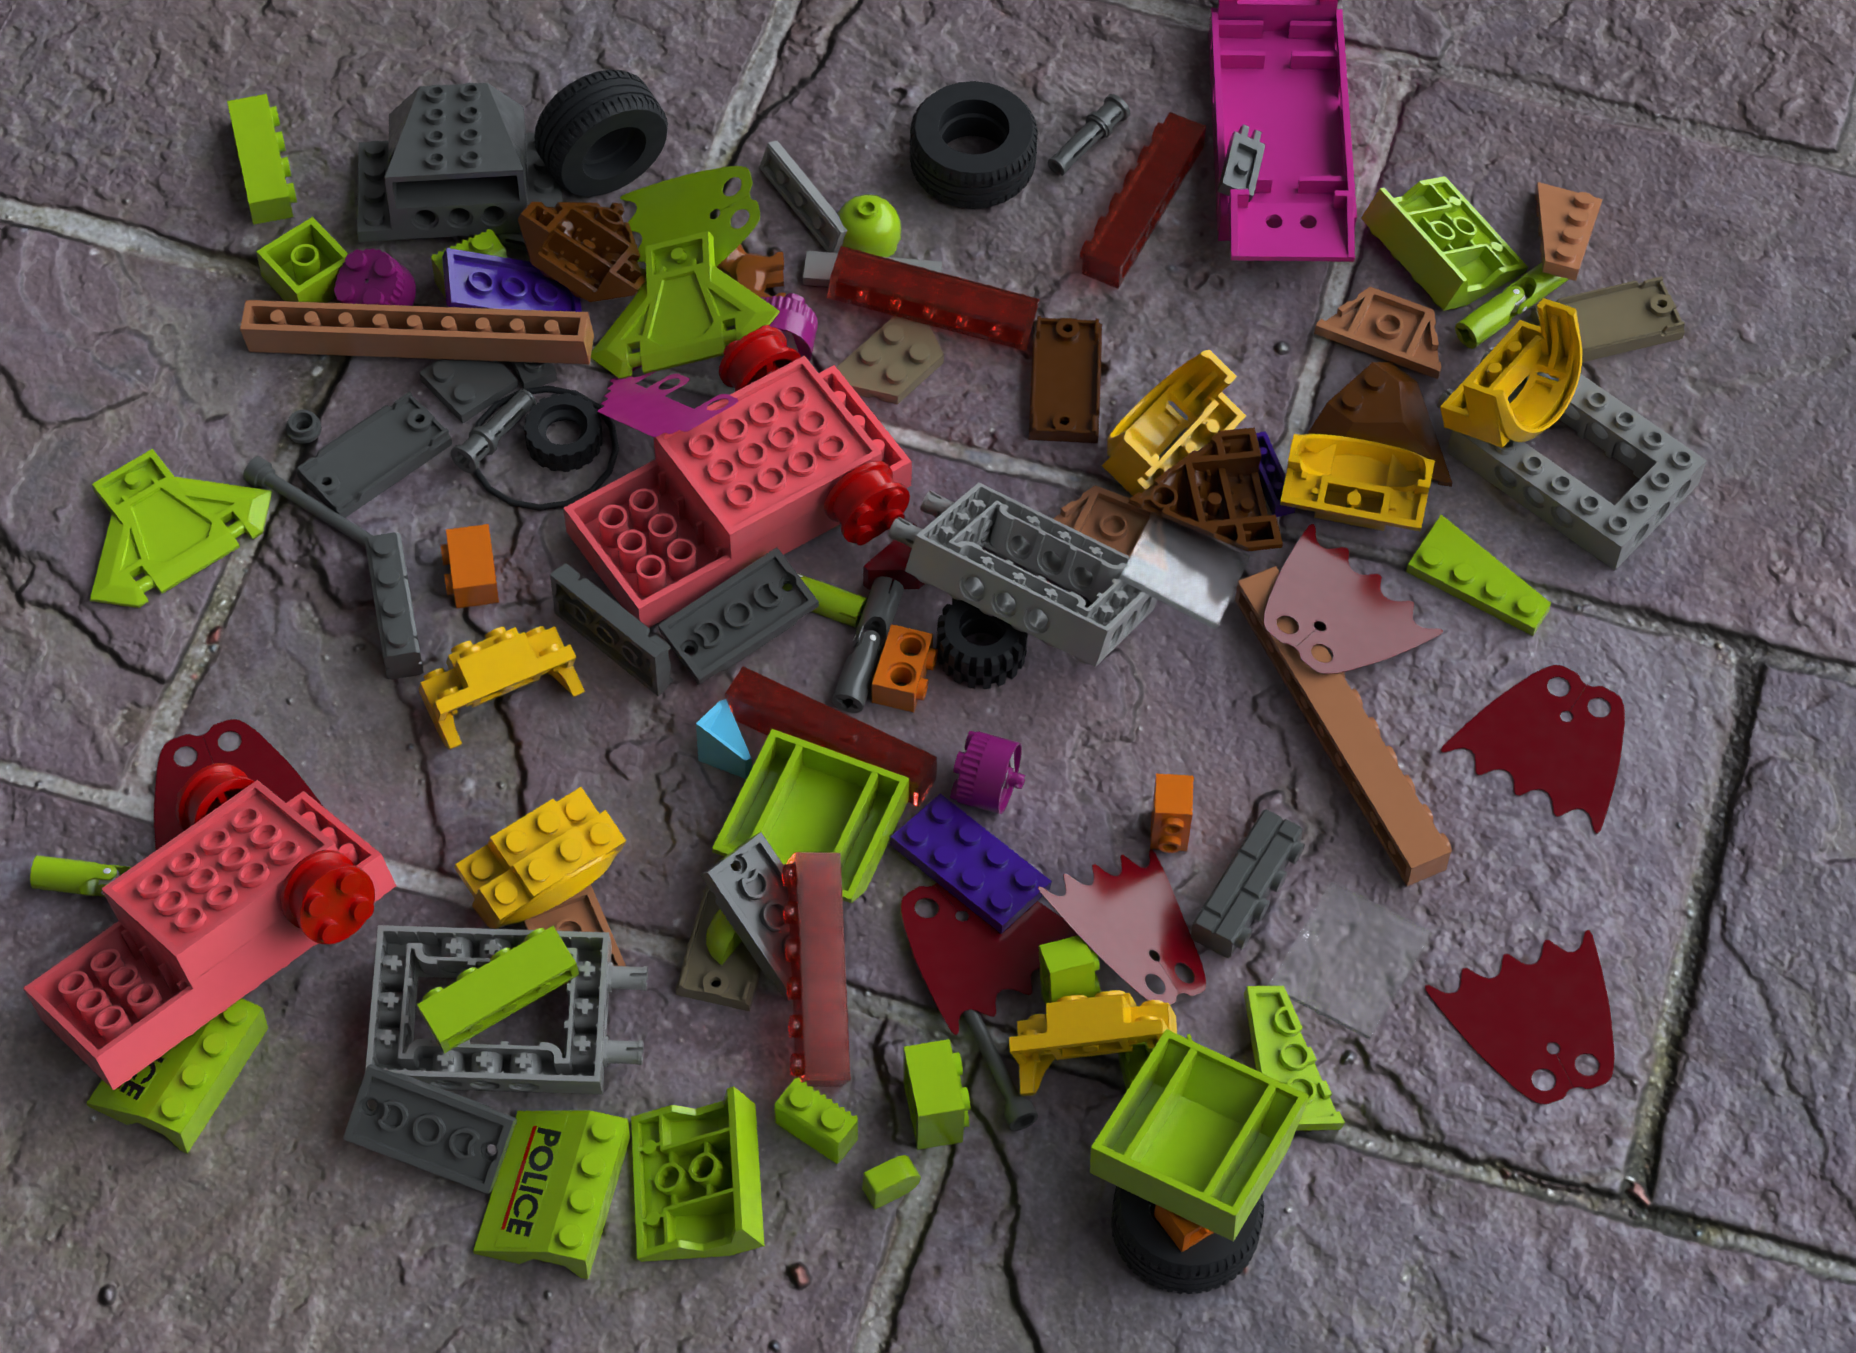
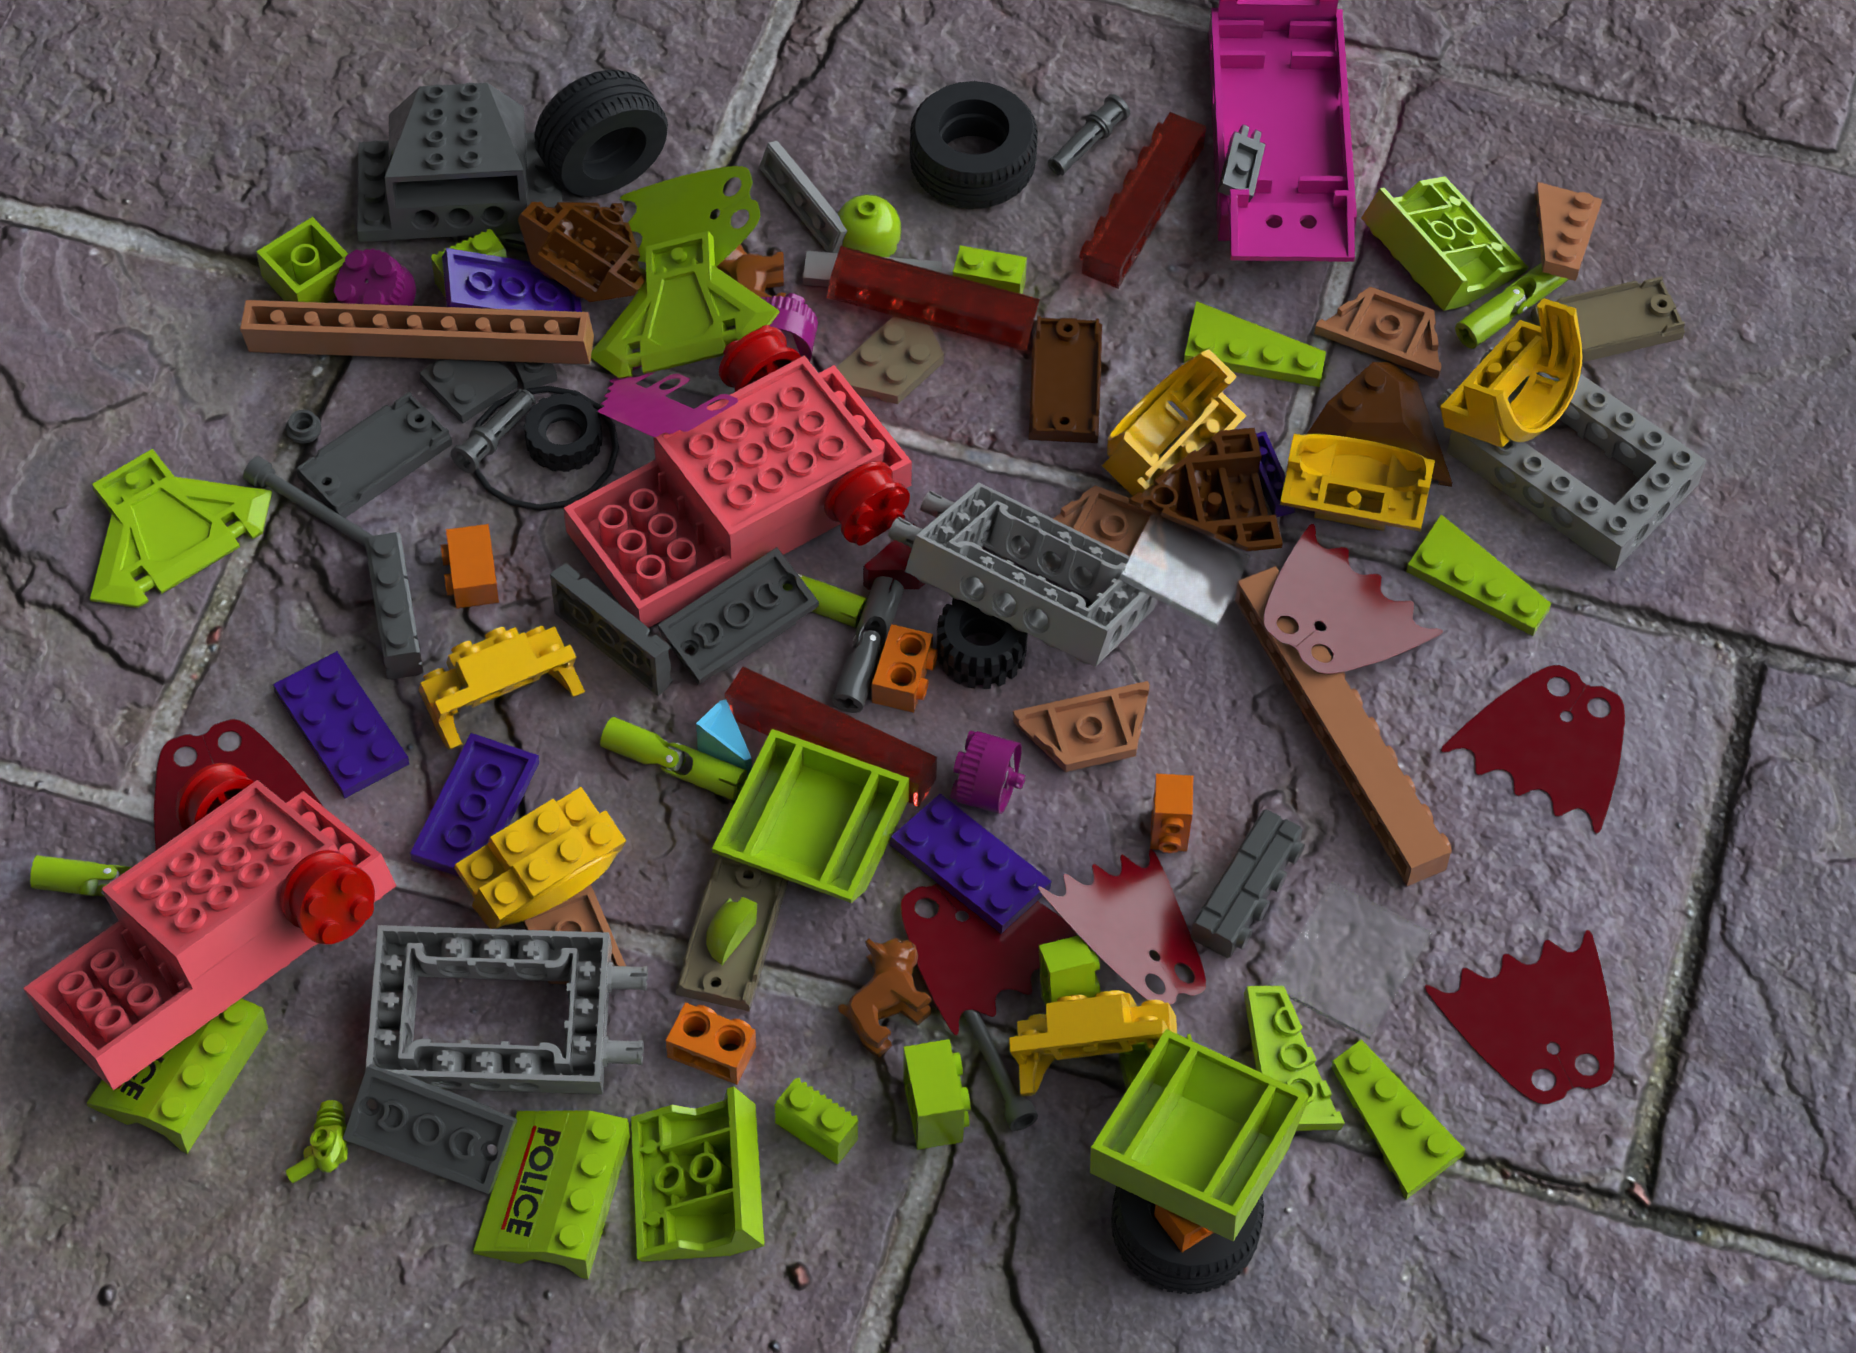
(261, 160): lime brick -> none
(326, 1141): none -> lime piece
(341, 724): none -> dark purple plate
(474, 802): none -> dark purple plate
(497, 988): lime brick -> none
(650, 748): none -> lime piece
(706, 1050): none -> orange brick
(755, 904): dark grey piece -> none
(817, 969): clear red brick -> none
(886, 994): none -> dark orange animal
(890, 1180): lime piece -> none
(991, 268): none -> lime brick
(1088, 727): none -> nougat wing
(1252, 348): none -> lime wing
(1403, 1128): none -> lime wing

